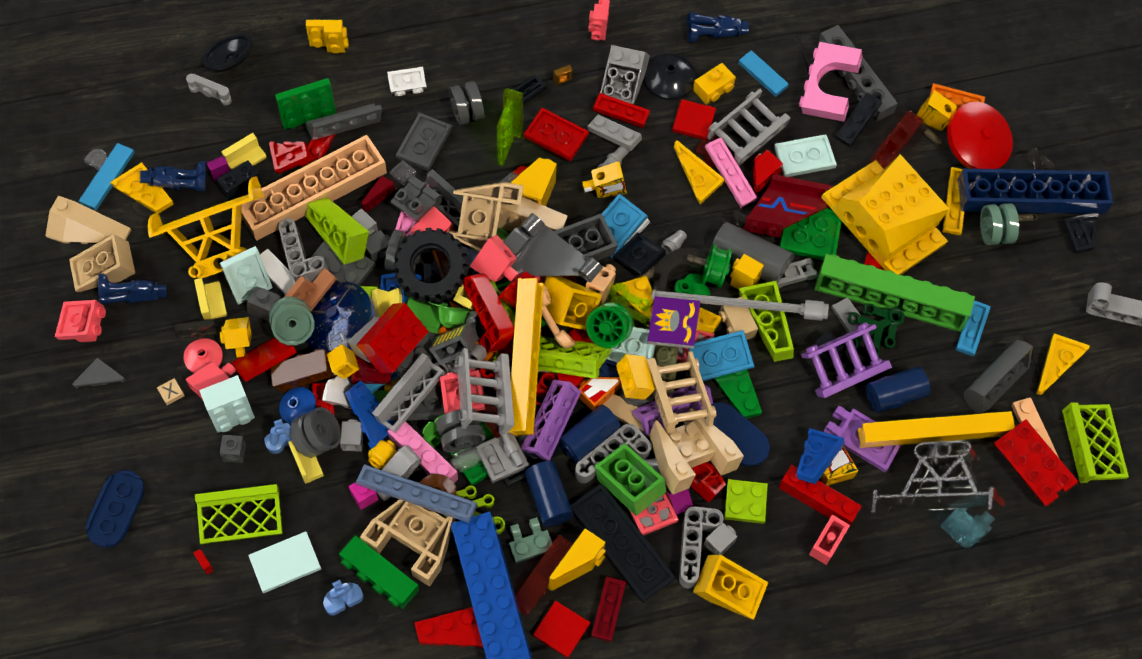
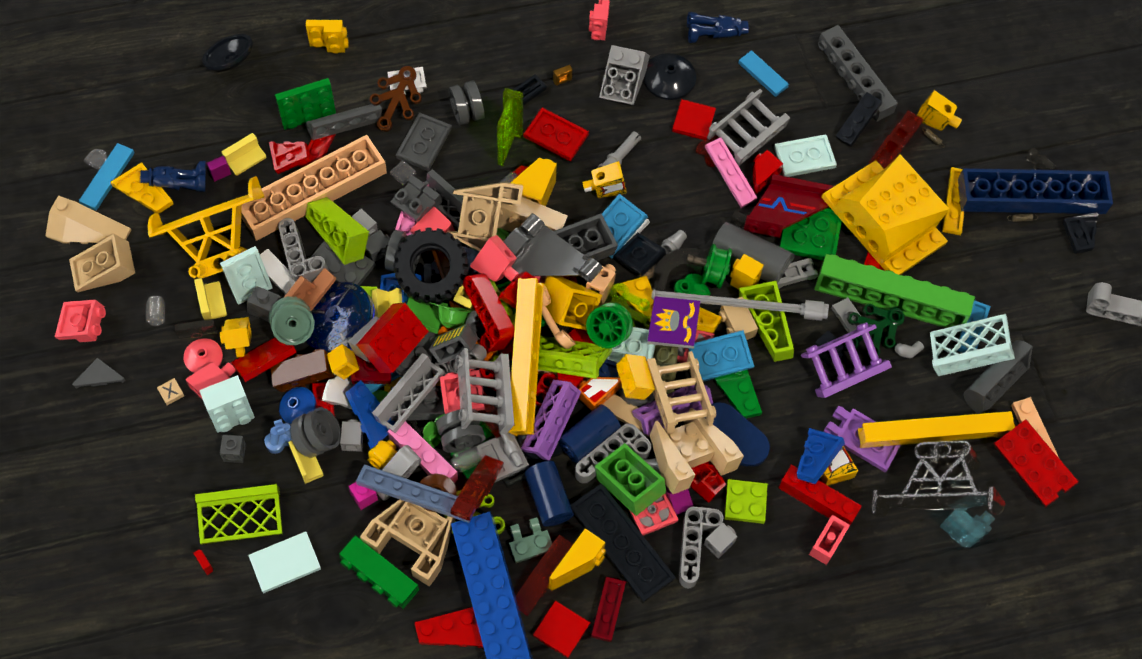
(115, 509): dark blue tile -> none
(130, 291): dark blue piece -> none
(155, 310): none -> clear brick
(209, 88): light grey plate -> none
(235, 182): black brick -> none
(342, 594): medium blue piece -> none
(379, 192): dark red slope -> none
(396, 95): none -> reddish brown plant
(477, 488): none -> clear red slope
(614, 132): light grey plate -> none
(621, 110): red plate -> none
(699, 174): yellow wing -> none
(714, 84): yellow brick -> none
(730, 586): yellow slope -> none
(828, 58): bright pink arch -> none
(898, 389): dark blue piece -> none
(909, 351): none -> light grey arm
(956, 96): orange plate -> none
(972, 357): none -> light aqua fence
(979, 136): red dish -> none
(999, 224): sand green wheel -> none
(1060, 357): yellow wing -> none
(1079, 442): lime fence -> none

